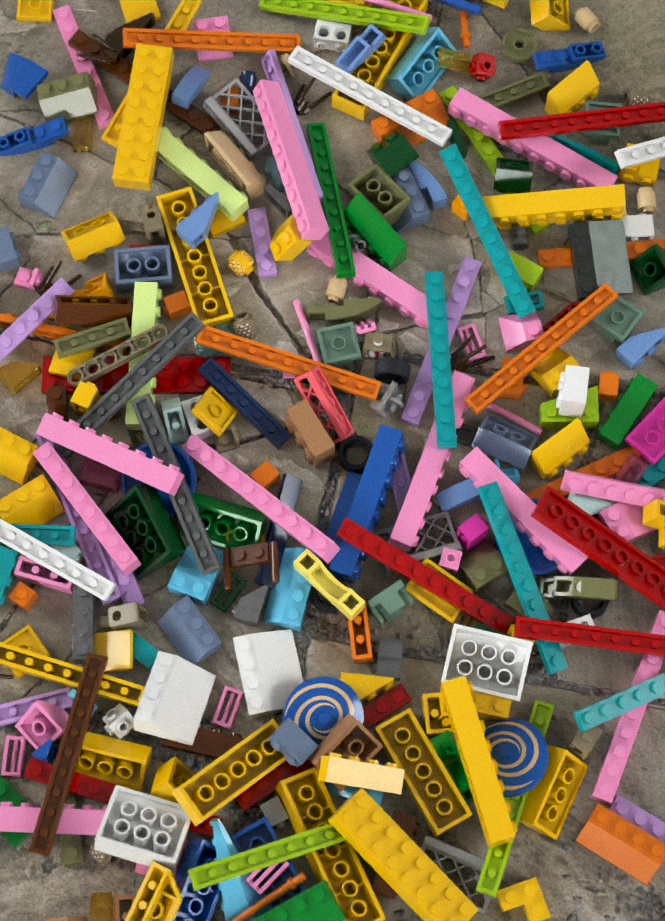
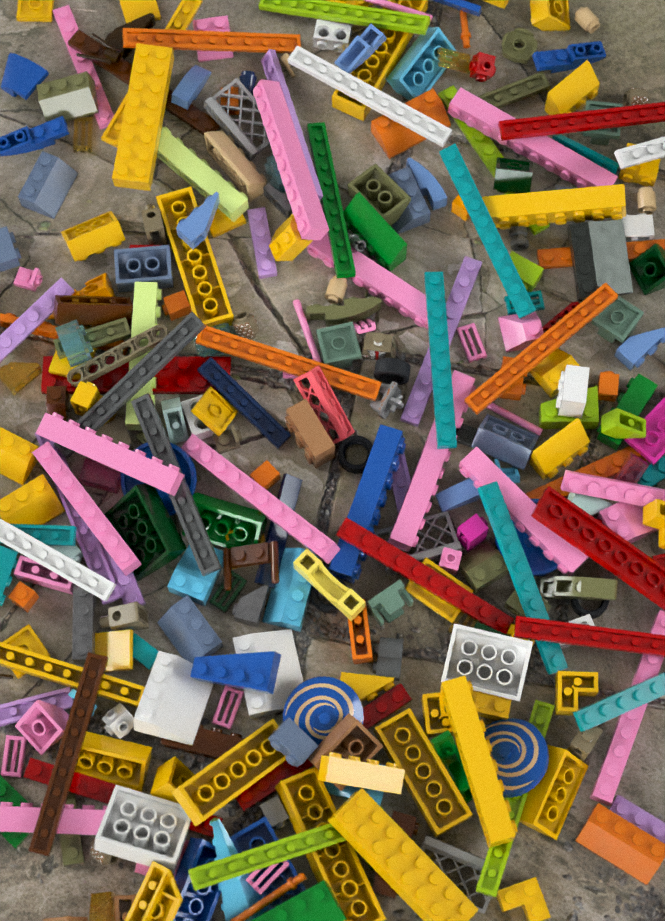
(46, 752): blue slope -> none
(50, 275): dark brown plant -> none
(73, 343): none -> clear light blue brick
(240, 263): yellow head -> none
(243, 671): none -> blue wedge
(300, 102): dark brown plant -> none
(344, 504): blue tile -> none
(392, 153): dark green slope -> none
(457, 138): dark green tile -> none
(458, 361): dark brown plant -> none
(570, 686): none -> yellow brick
(623, 425): none -> lime slope

